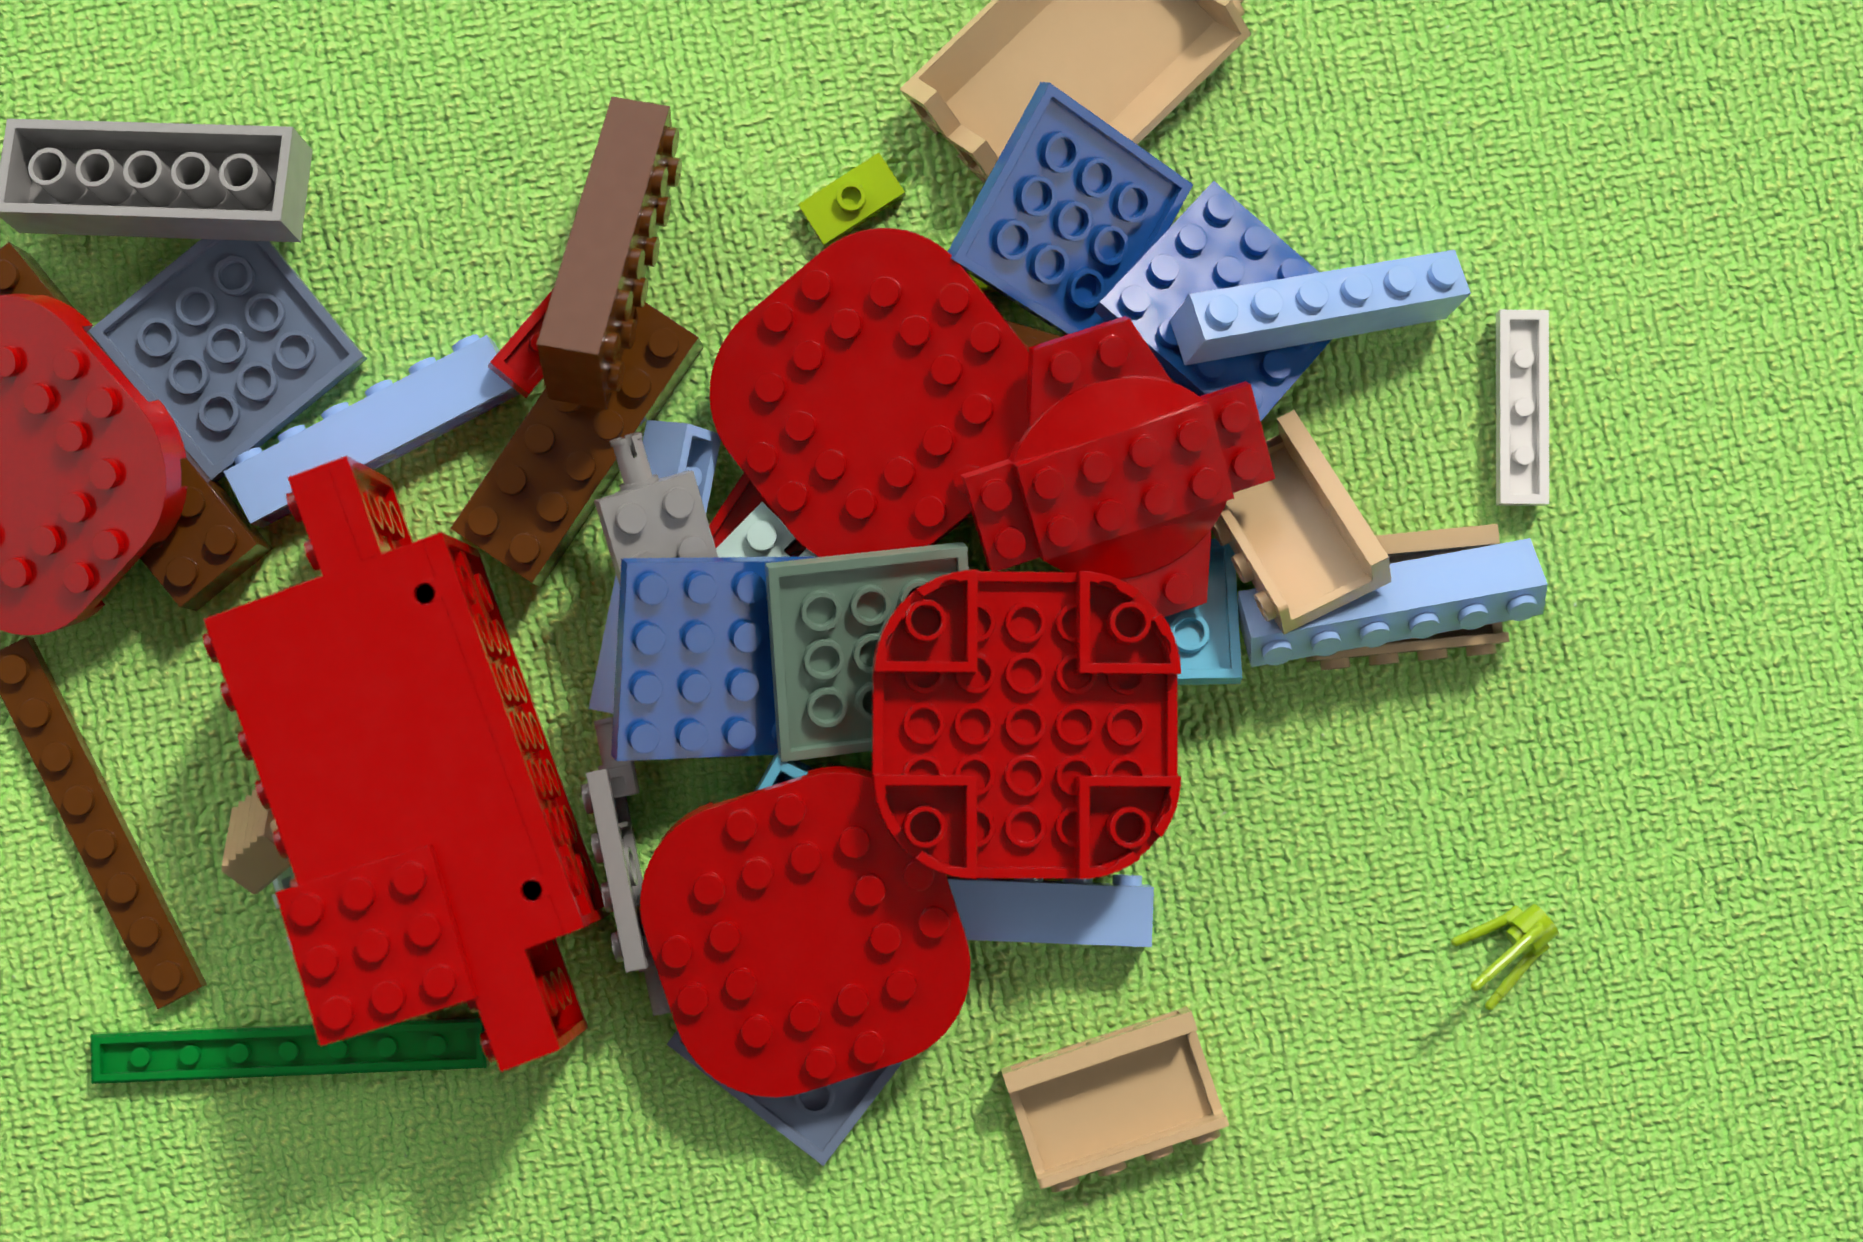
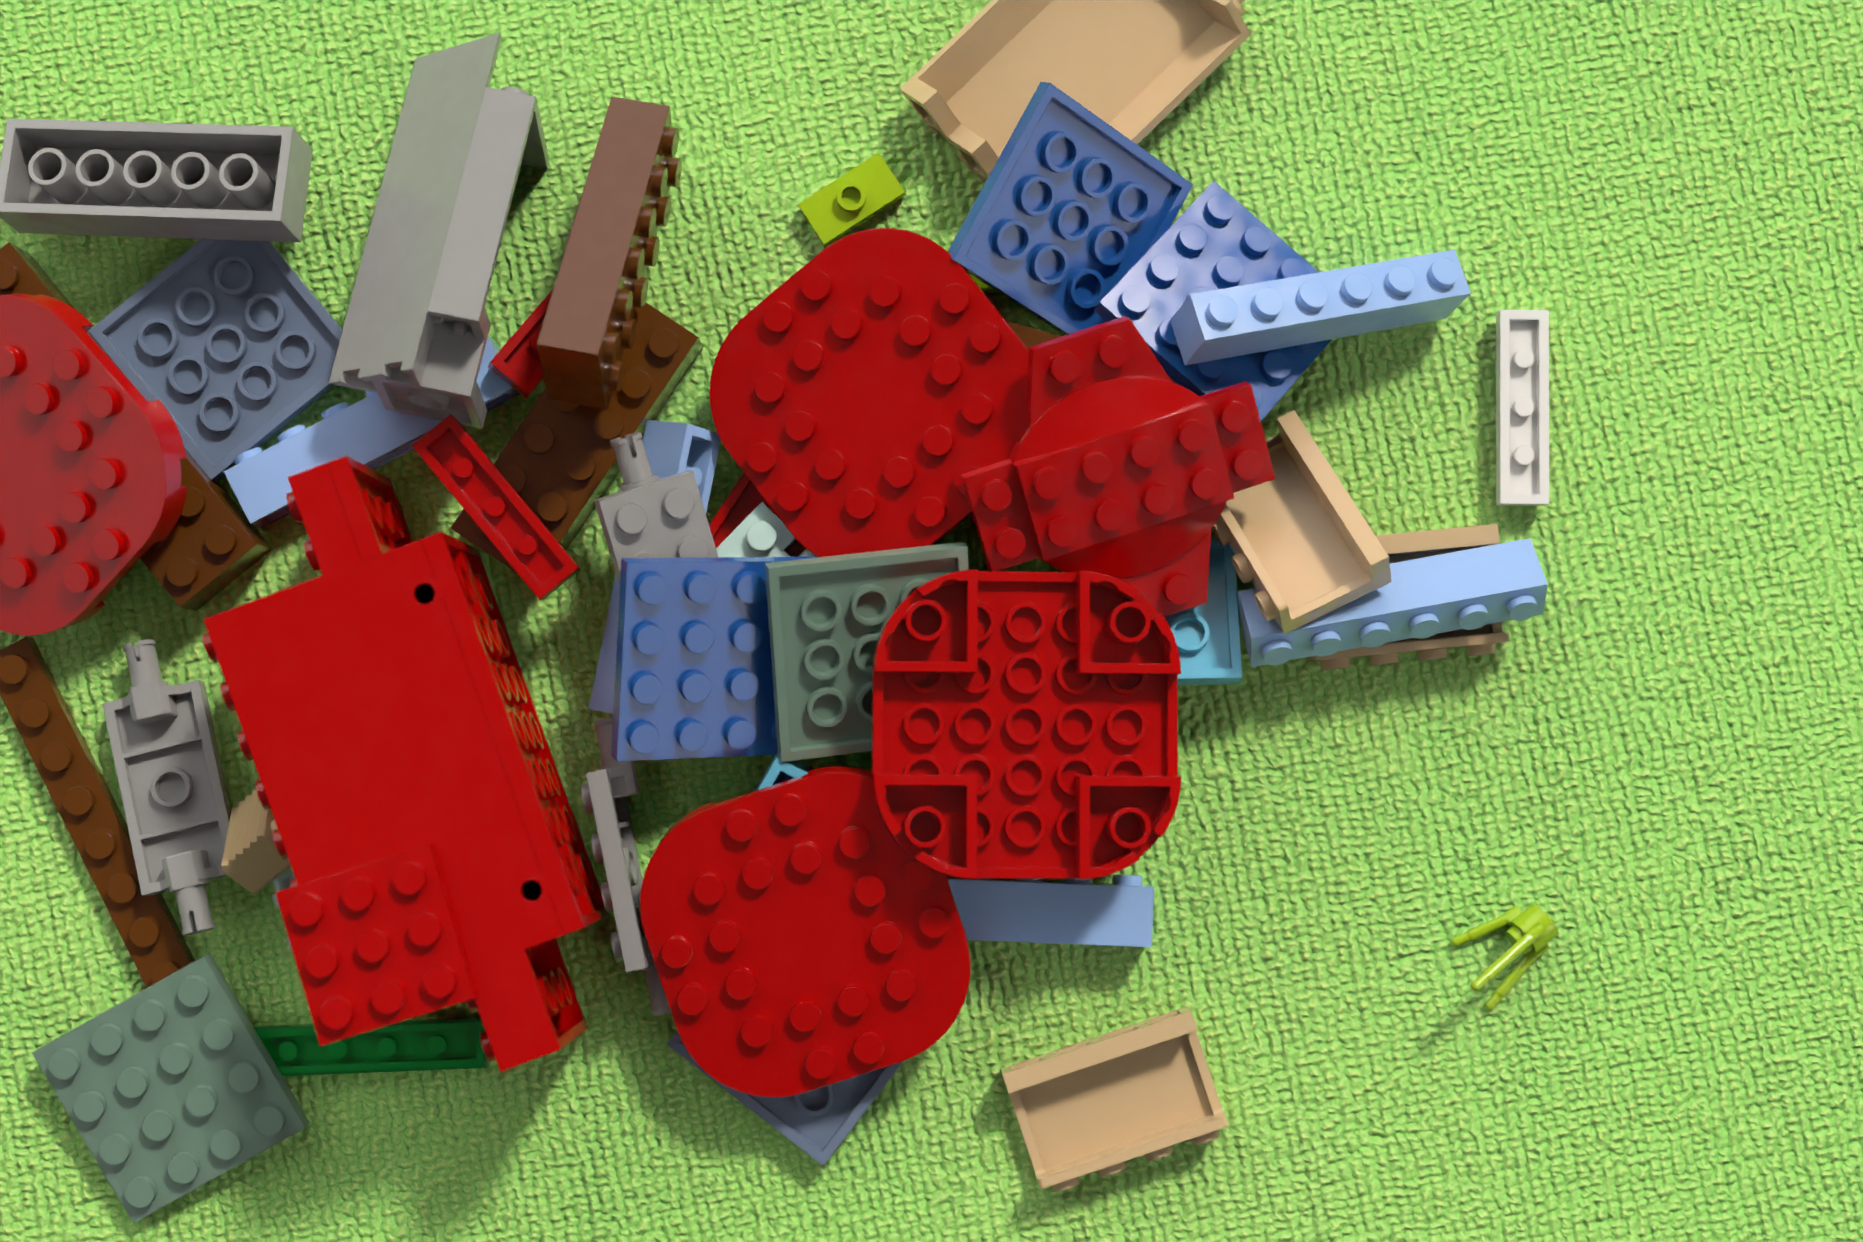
(170, 785): none -> light grey plate
(171, 1088): none -> sand green plate
(436, 236): none -> light grey panel
(496, 507): none -> red plate

